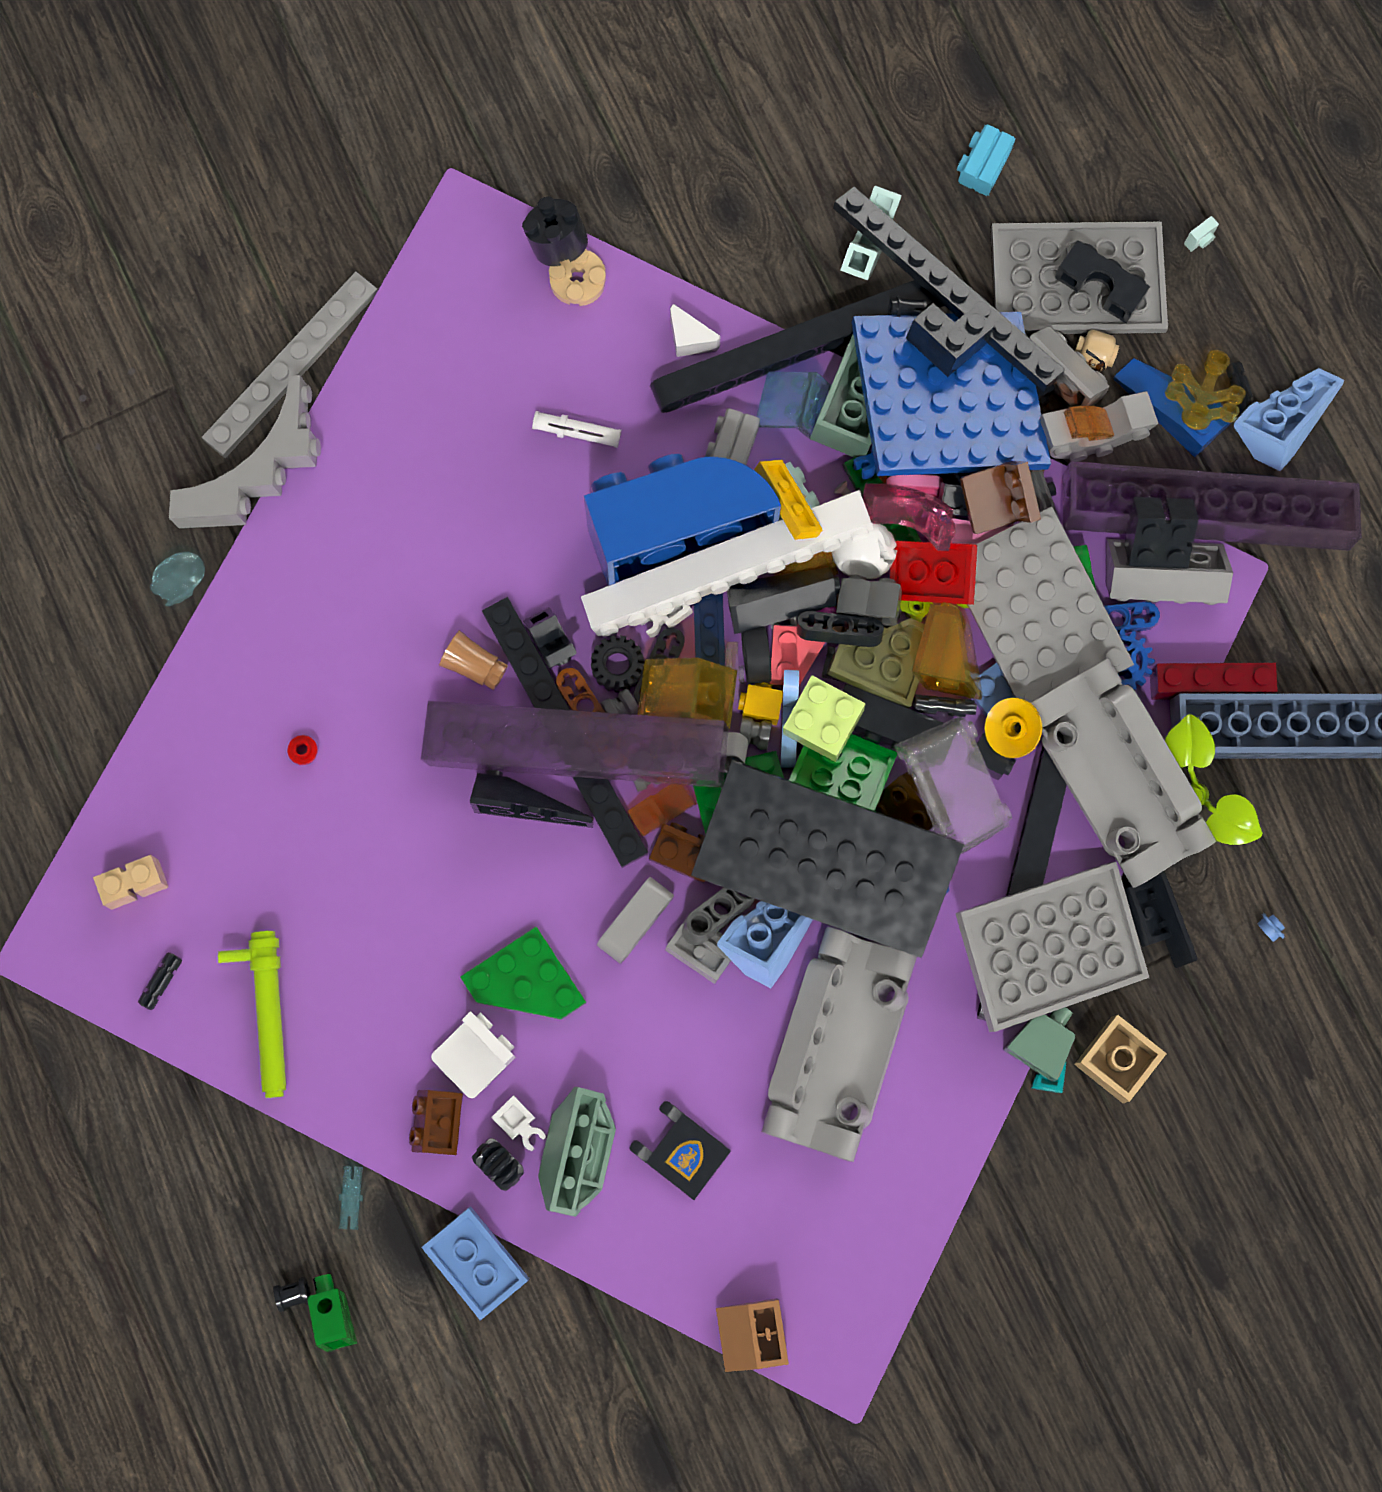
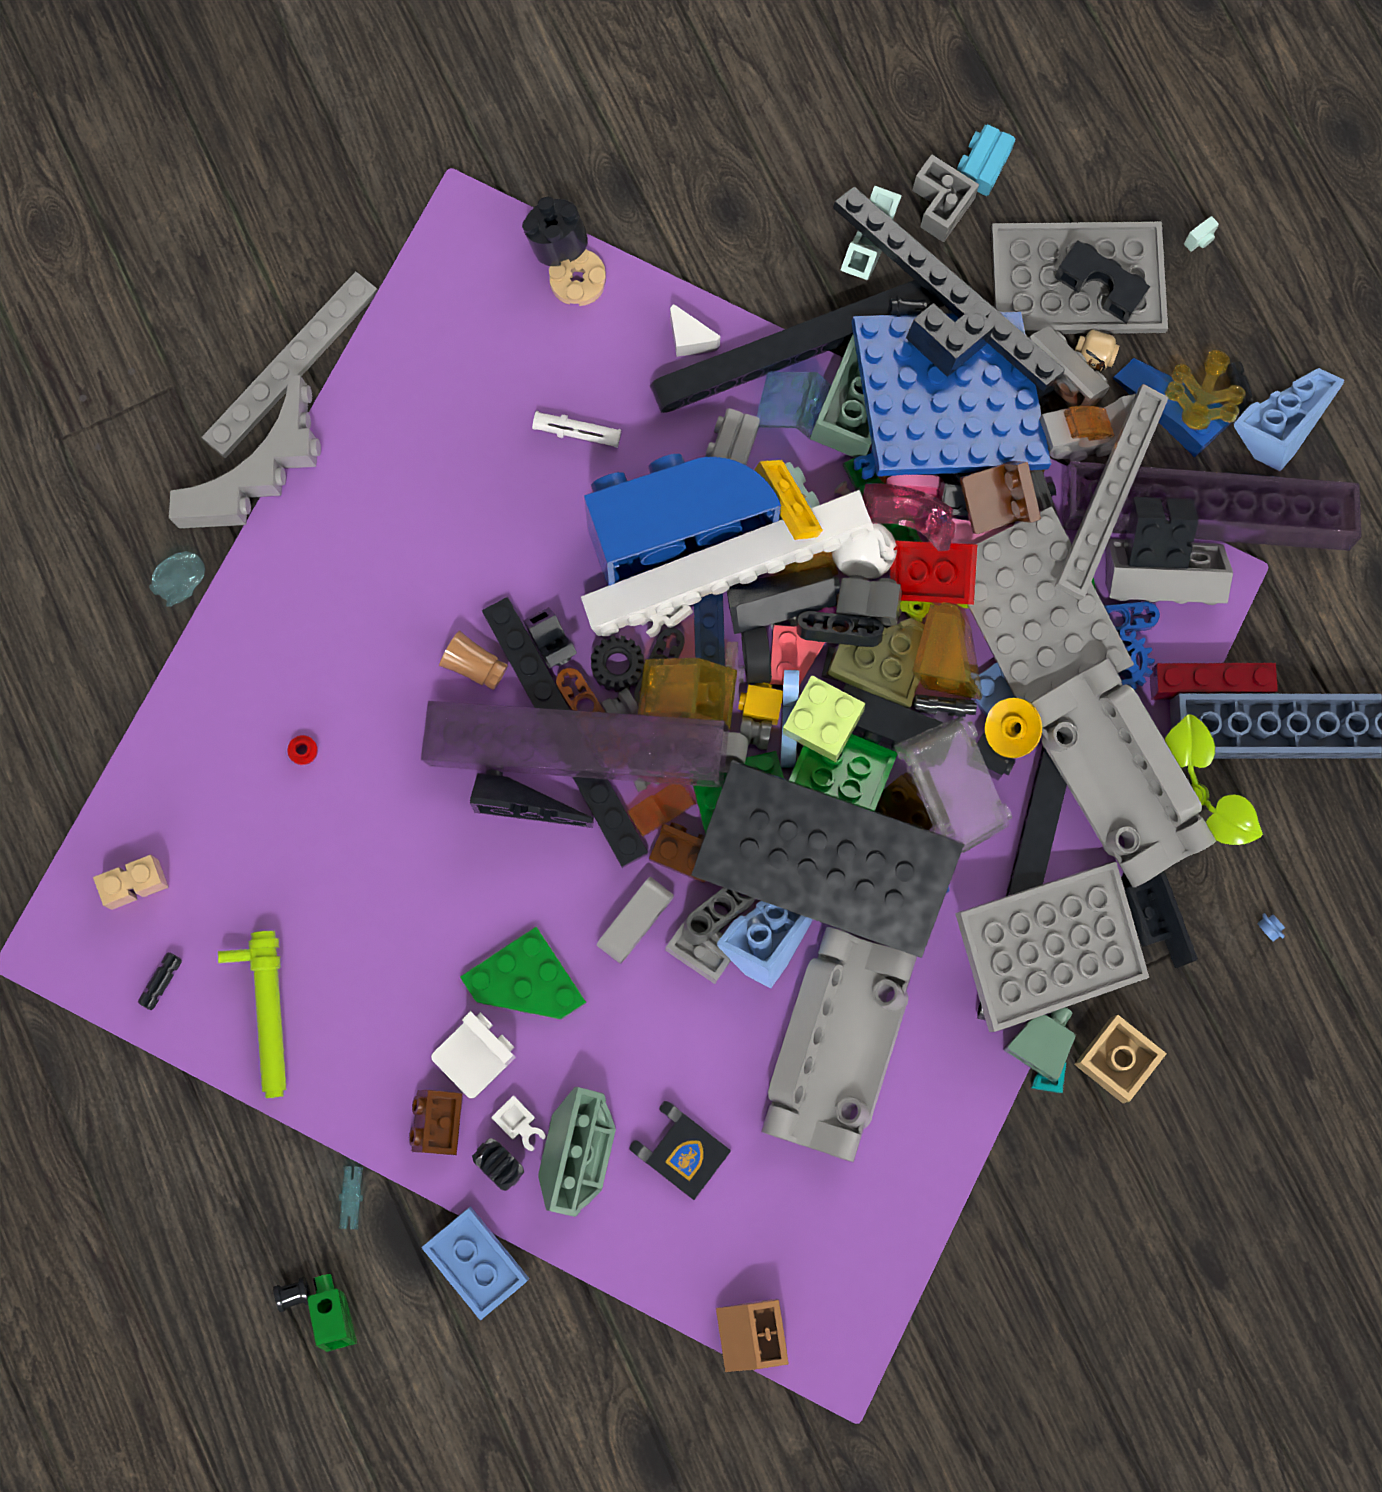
(949, 196): none -> light grey brick
(1111, 492): none -> light grey plate

